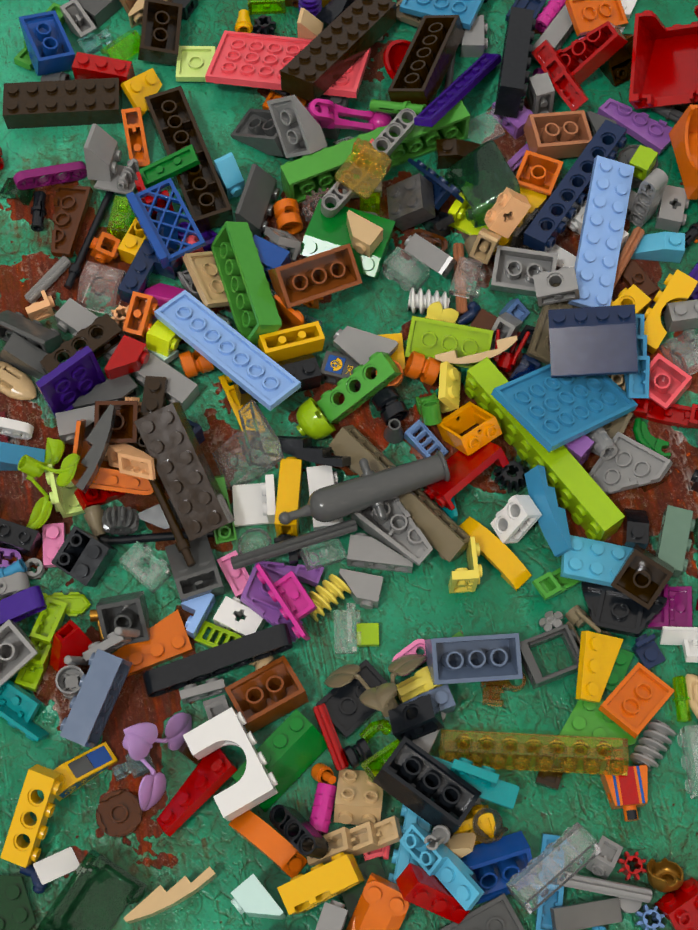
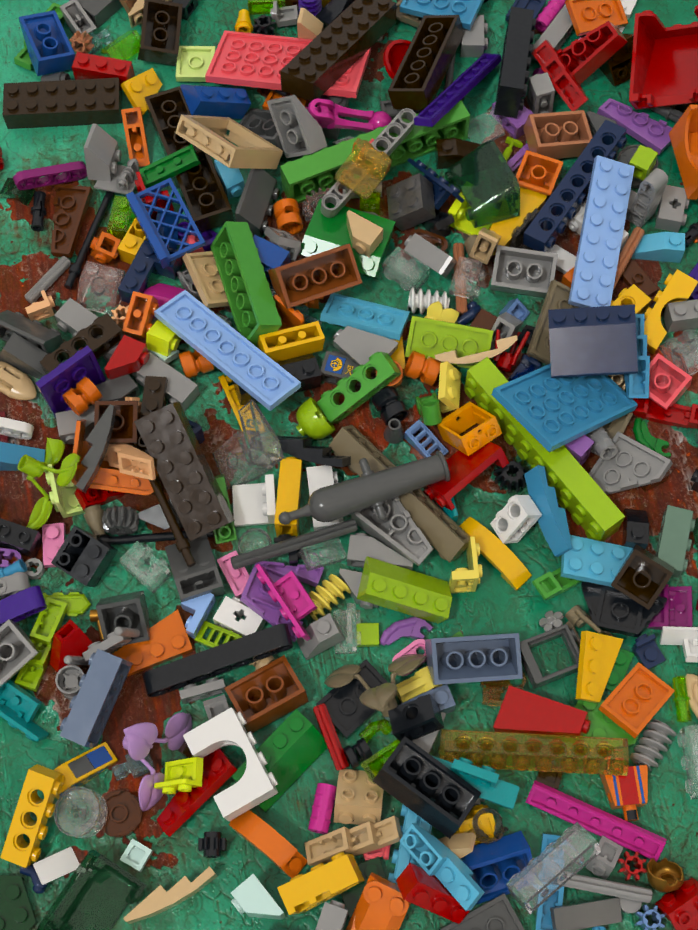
(68, 810): none -> clear wheel
(81, 42): none -> nougat gear
(83, 395): none -> orange wheel
(136, 855): none -> light aqua plate
(181, 775): none -> neon yellow bracket
(208, 135): none -> tan window
(212, 844): none -> black gear
(216, 100): none -> blue slope
(284, 15): none -> light grey bracket
(307, 834): black beam -> none
(323, 634): none -> light grey slope
(323, 774): orange cylinder -> none
(365, 316): none -> medium azure plate
(394, 107): bright green pin -> none
(405, 591): none -> lime slope
(407, 627): none -> medium lavender piece
(439, 835): light grey pin -> none
(507, 212): light nougat brick -> none
(513, 142): none -> lime piece
(539, 715): none -> red slope
(548, 294): light grey brick -> none
(596, 820): none -> dark pink tile

